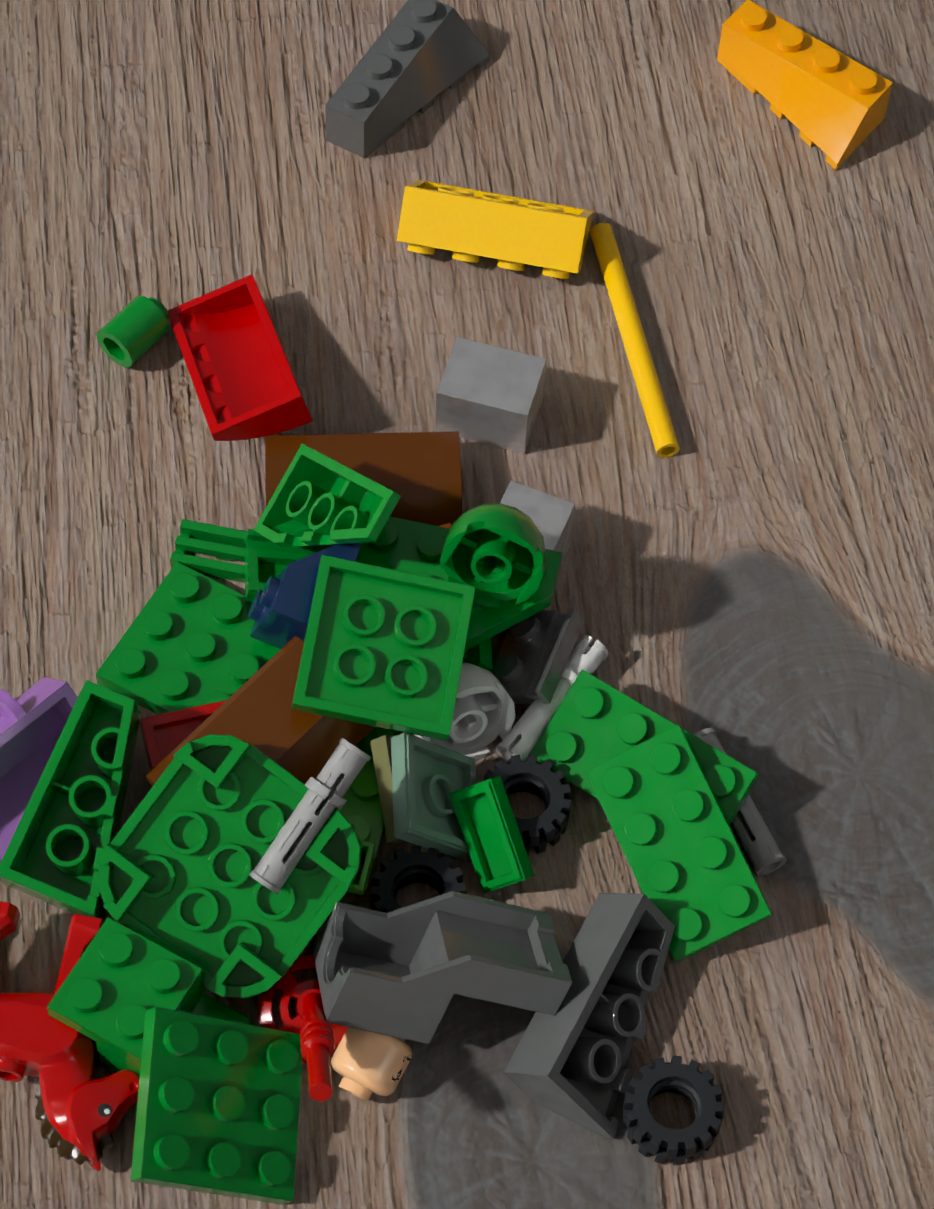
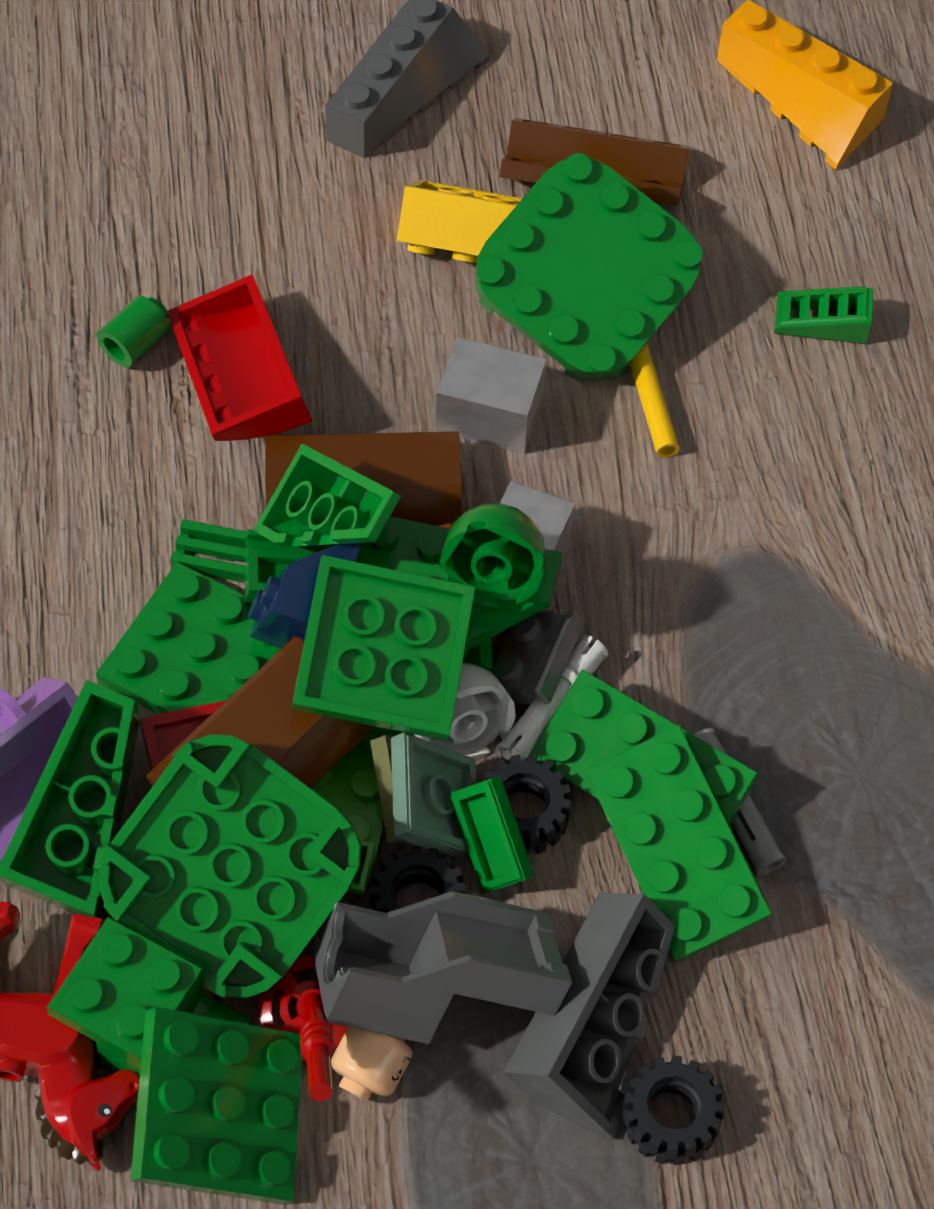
(310, 815): light grey pin -> none
(587, 268): none -> green plate
(647, 164): none -> reddish brown slope
(840, 300): none -> green slope

